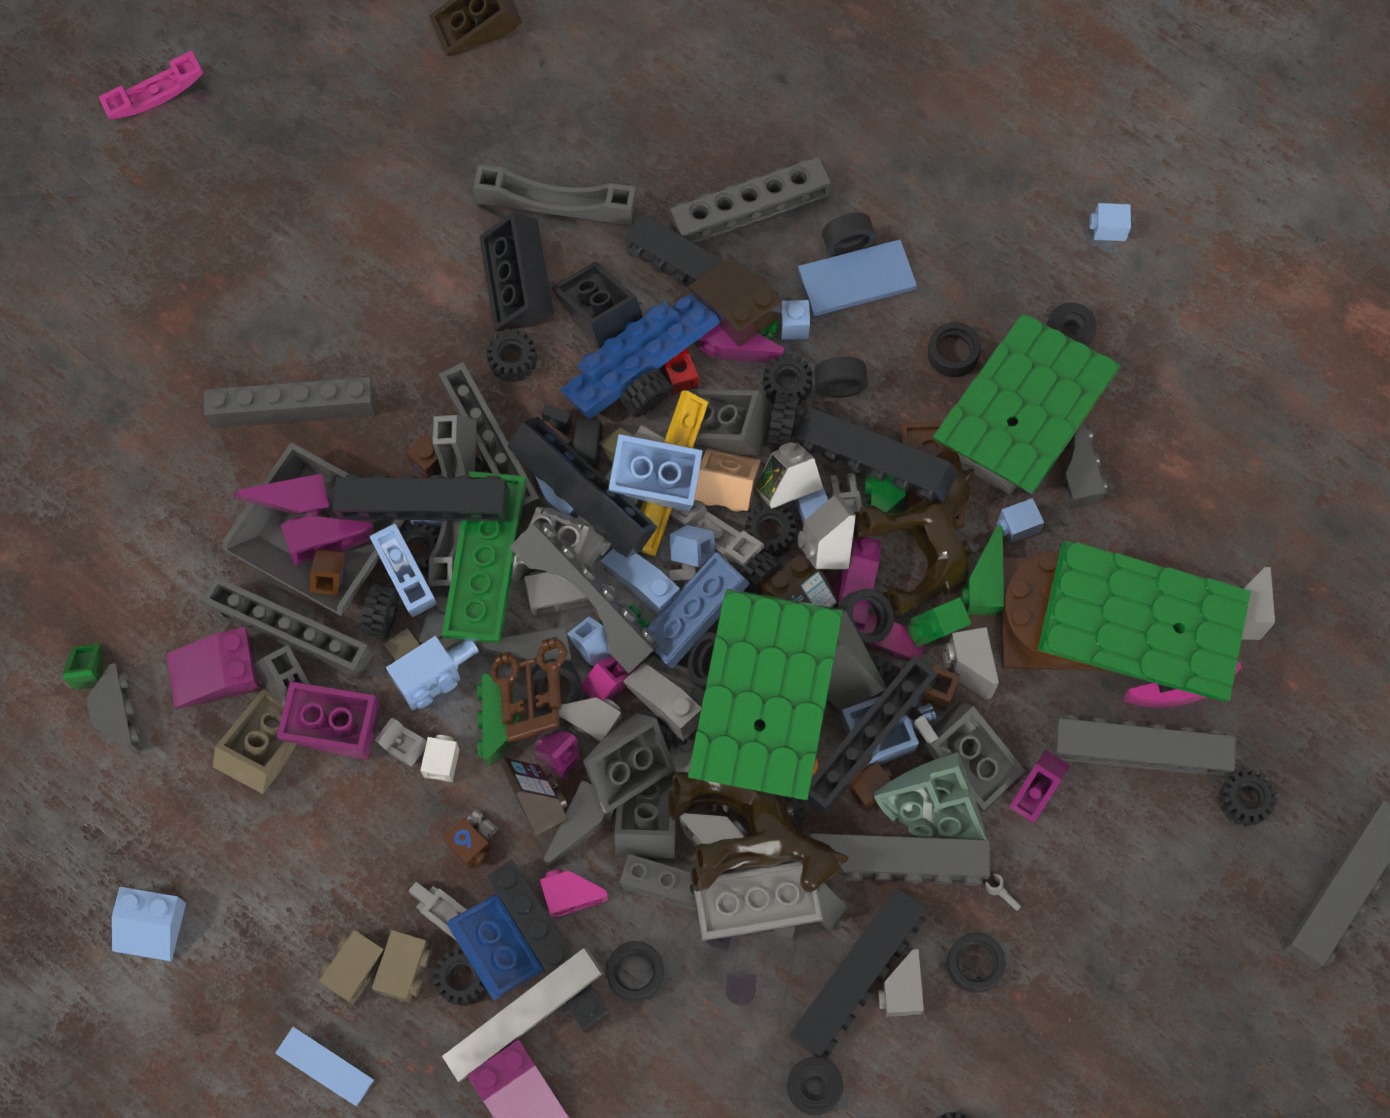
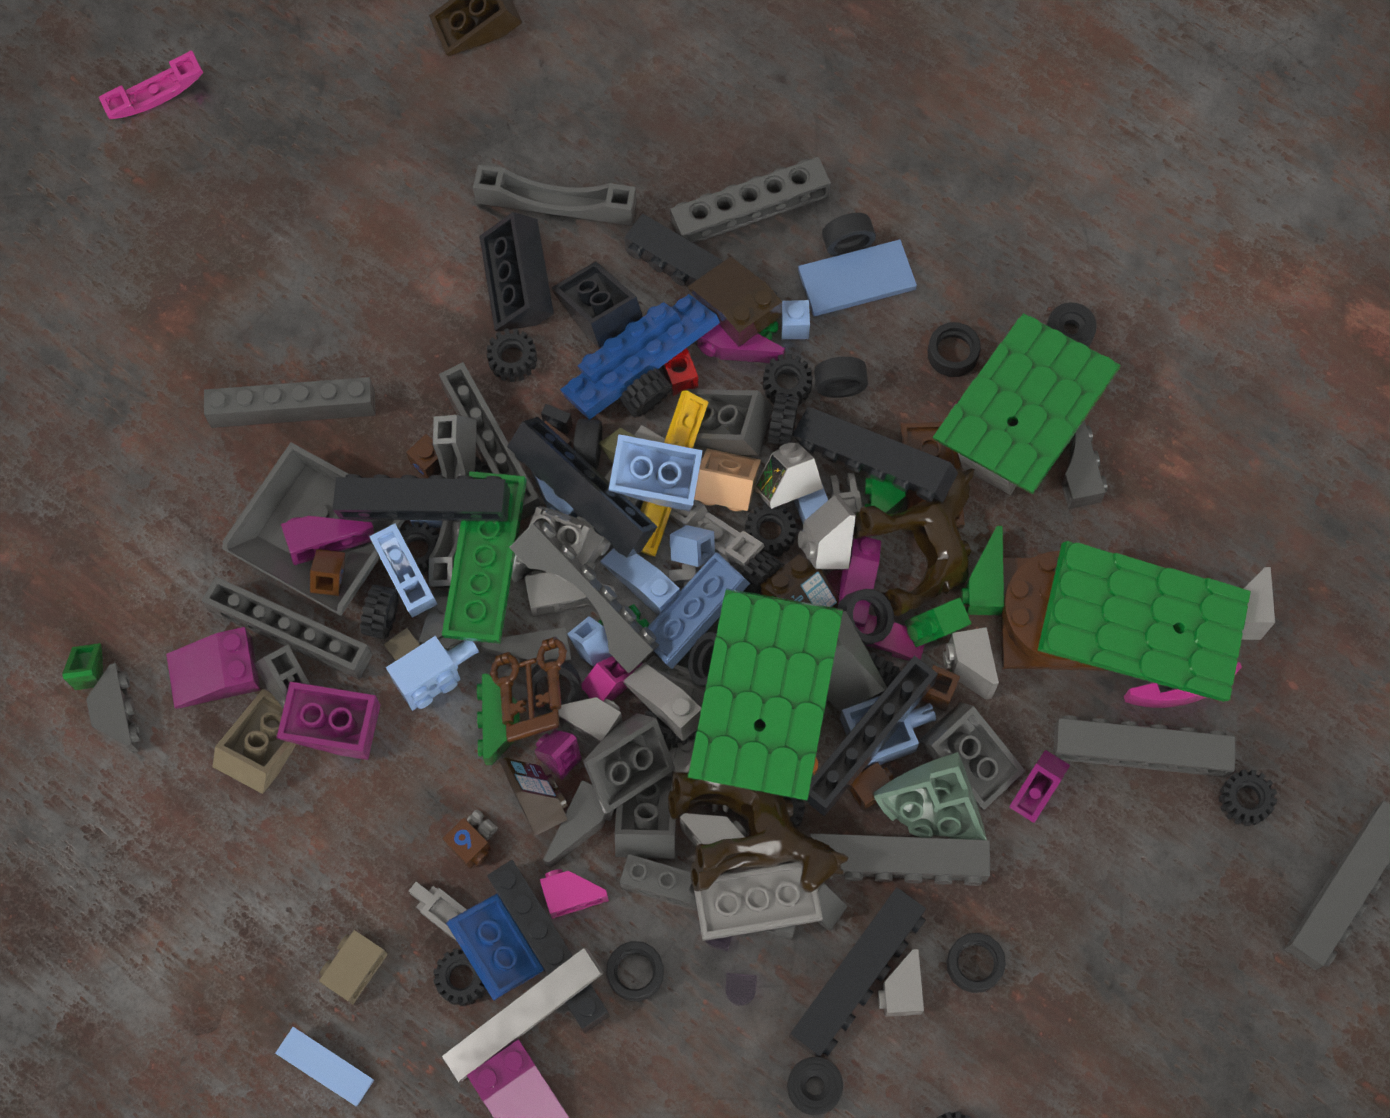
(146, 923): light blue slope -> none
(293, 496): magenta slope -> none
(401, 742): light grey bracket -> none
(402, 966): dark tan brick -> none
(440, 758): white brick -> none
(922, 726): tile -> none
(1002, 892): light grey hand -> none
(1020, 521): light blue brick -> none
(1111, 221): light blue brick -> none

